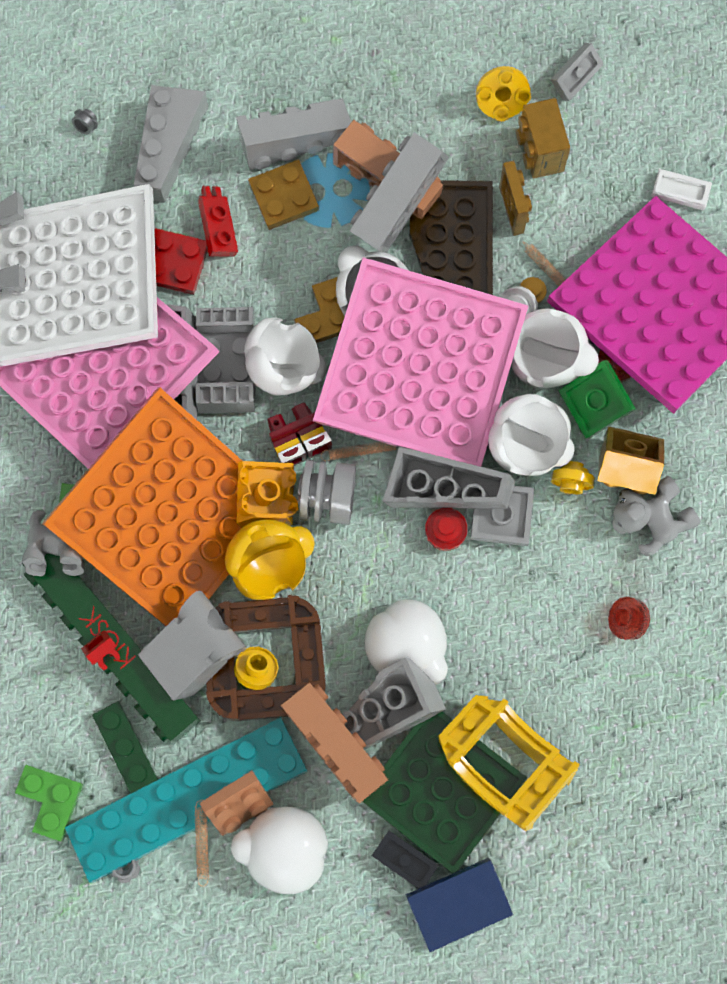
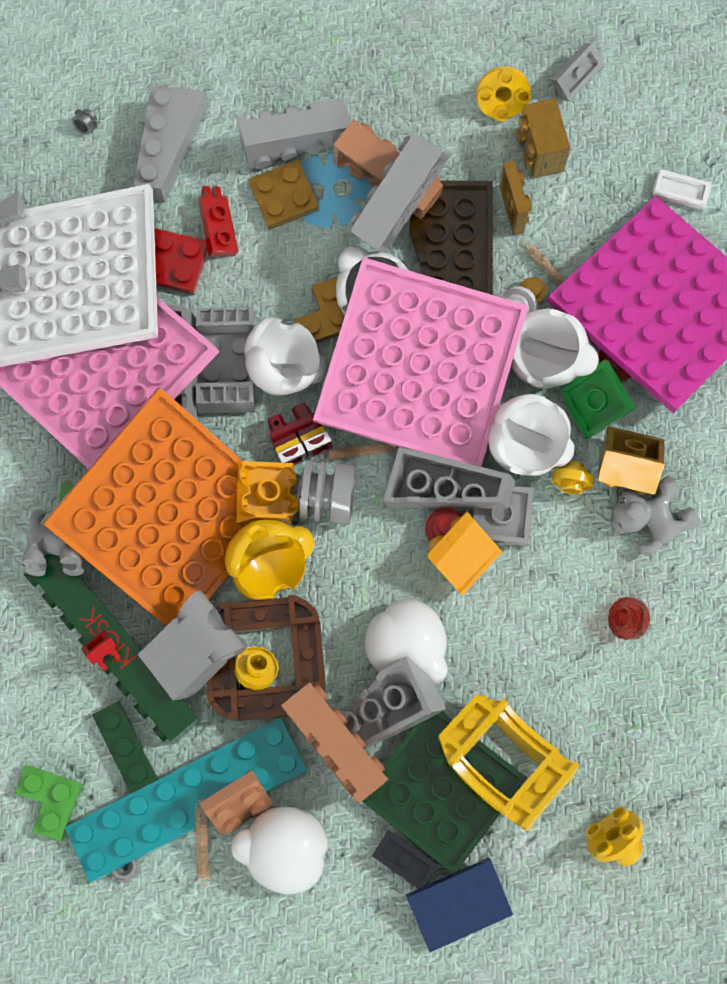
(463, 553): none -> light orange slope
(616, 837): none -> yellow plate

